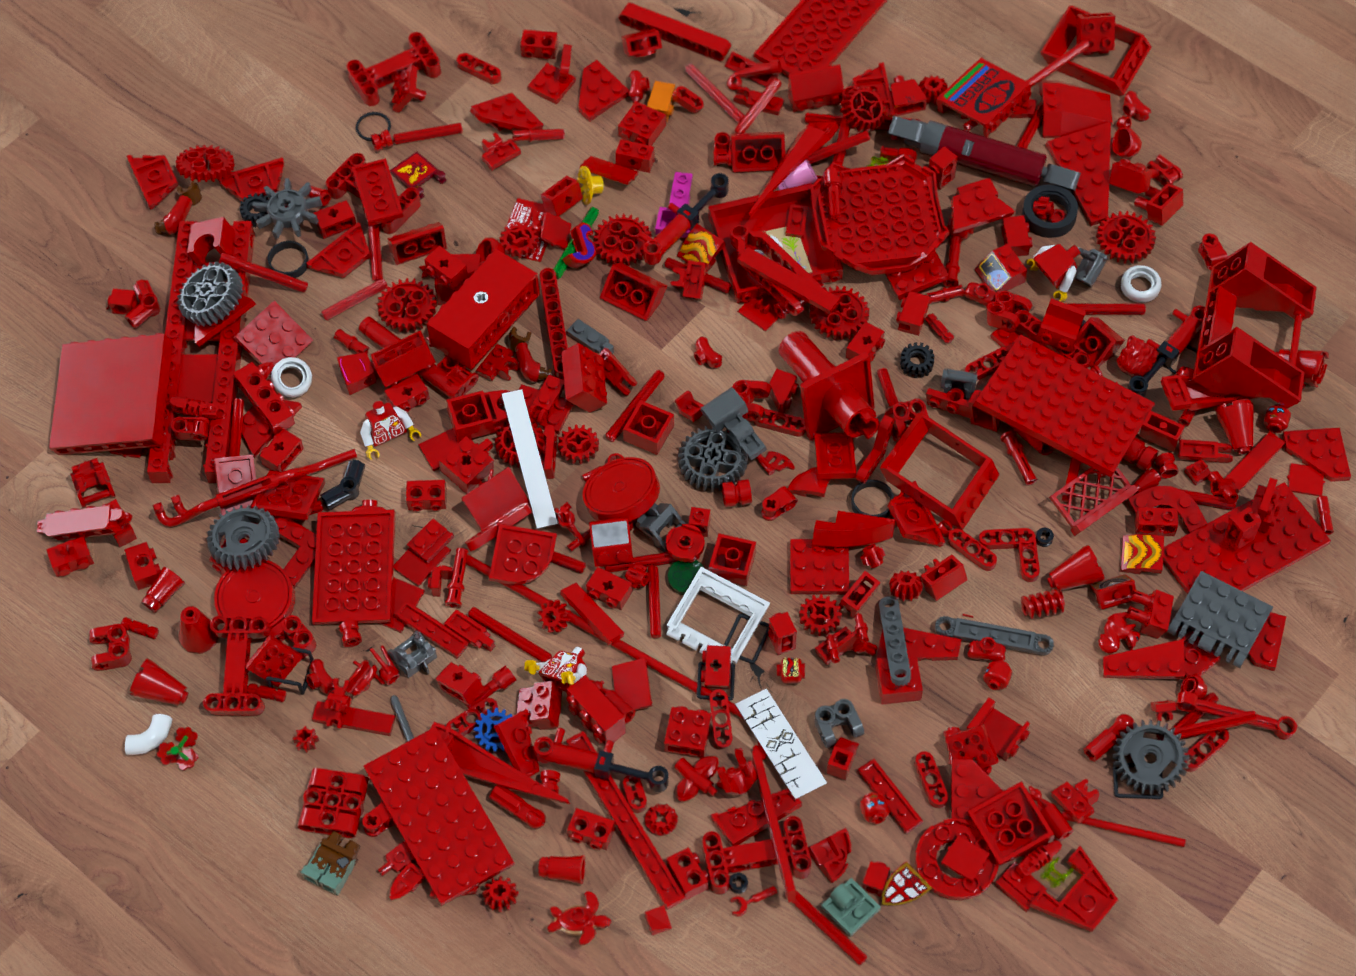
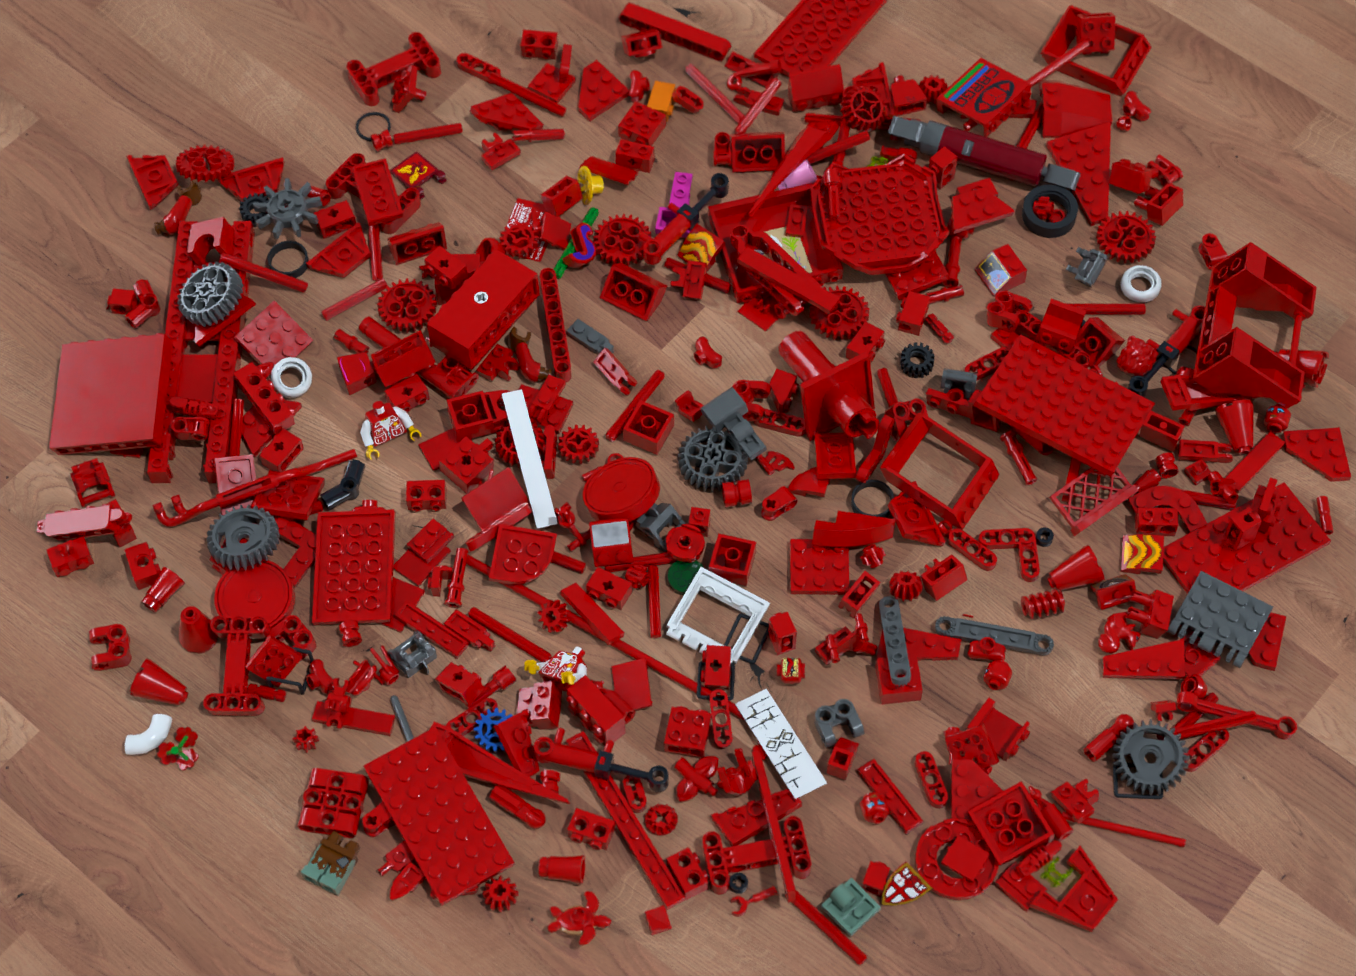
(140, 628): red axle -> none
(527, 94): none -> red axle
(584, 378): red brick -> none
(822, 621): red gear -> none
(832, 854): red brick -> none
(980, 293): red piece -> none
(1015, 234): red brick -> none
(1057, 266): red torso -> none
(1126, 143): red hat -> none
(1141, 455): red wheel -> none
(1305, 480): red piece -> none

